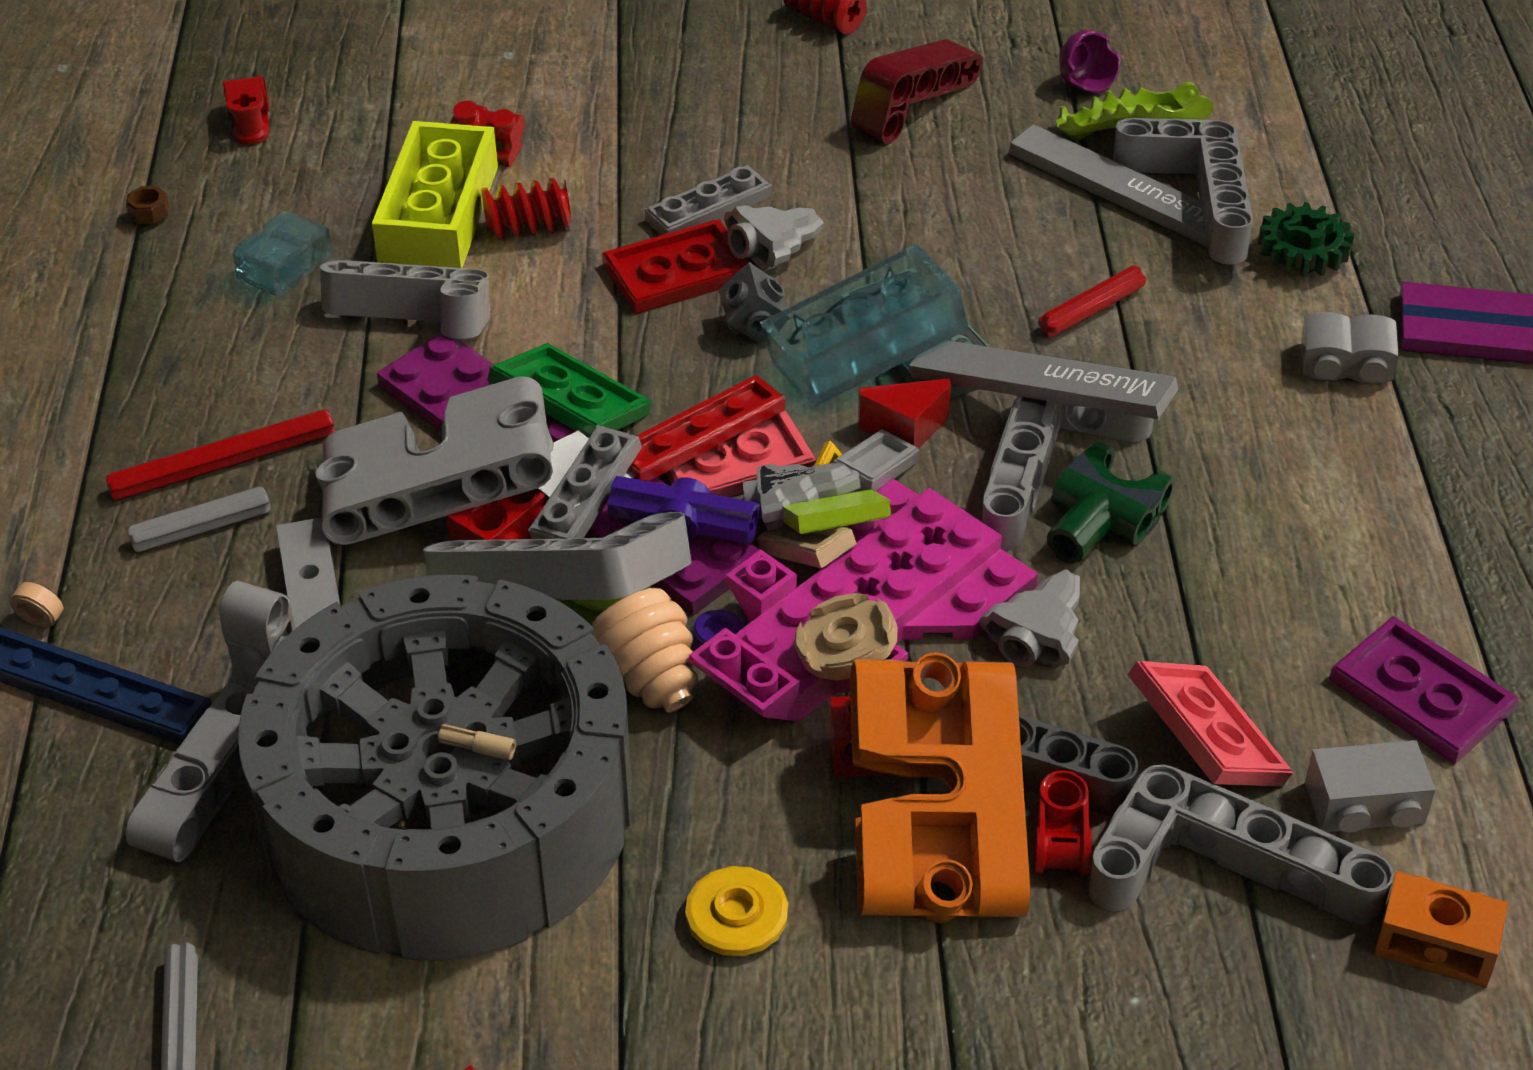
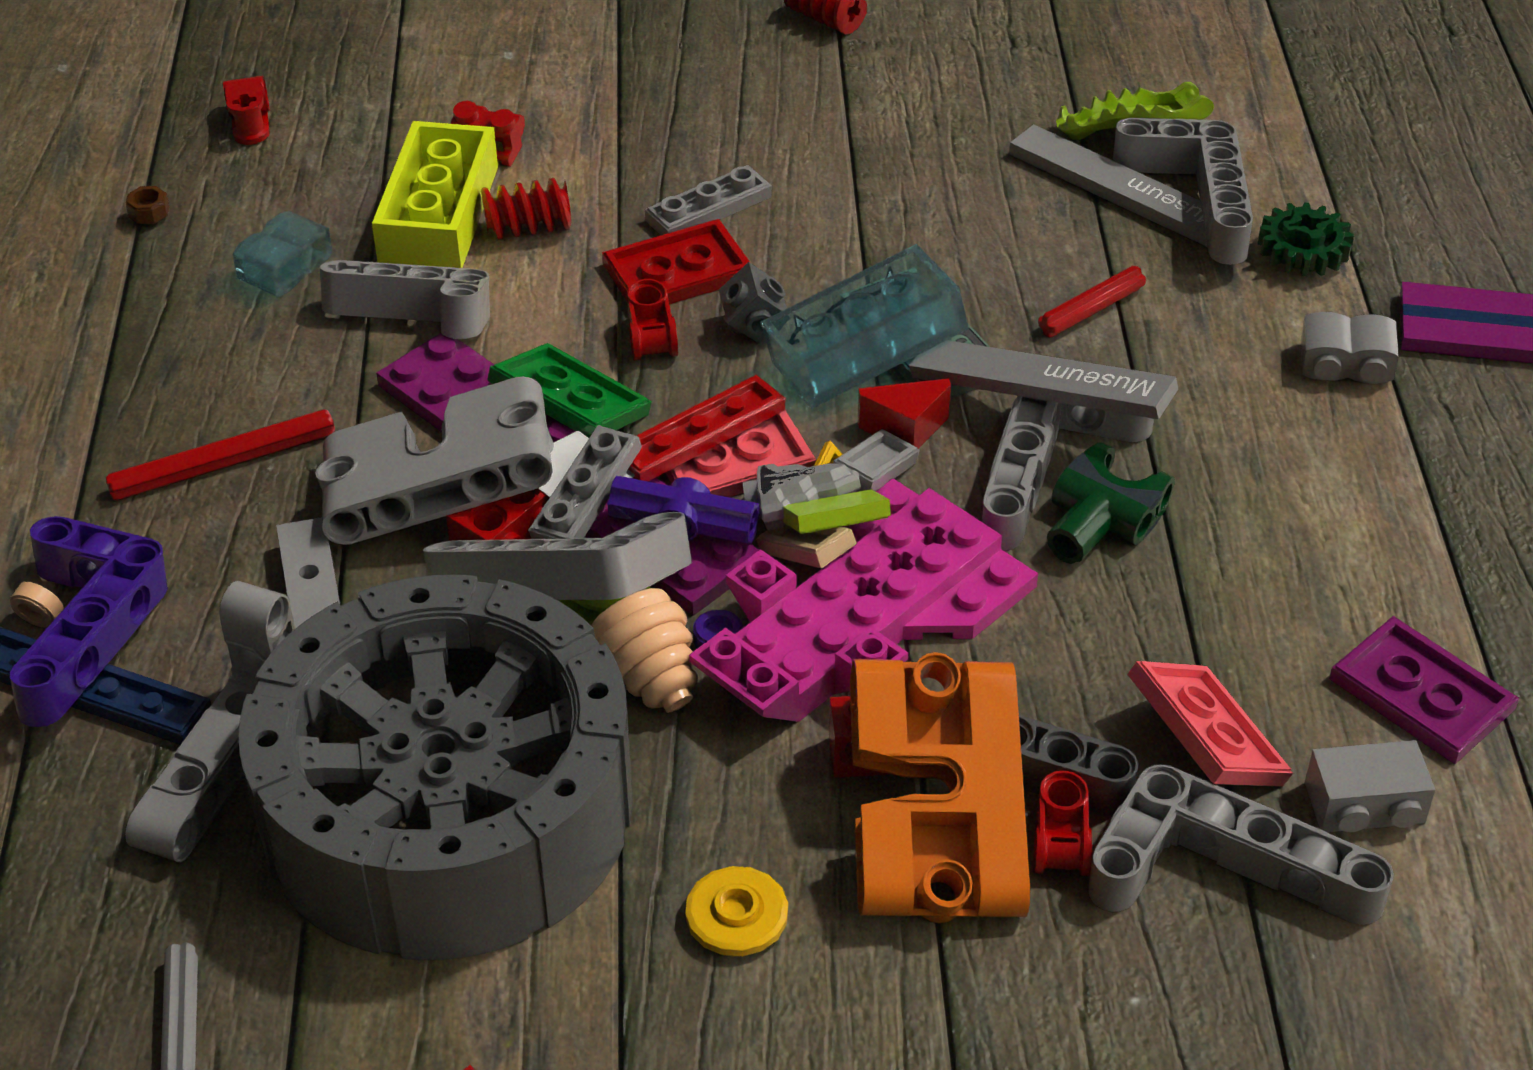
(120, 586): none -> dark purple beam
(198, 519): light grey axle -> none
(478, 741): tan pin -> none
(650, 320): none -> red piece
(769, 233): light grey rock -> none
(844, 631): tan tile -> none
(908, 77): dark red beam -> none
(1037, 622): light grey rock -> none
(1089, 62): magenta hair -> none
(1442, 928): orange brick -> none

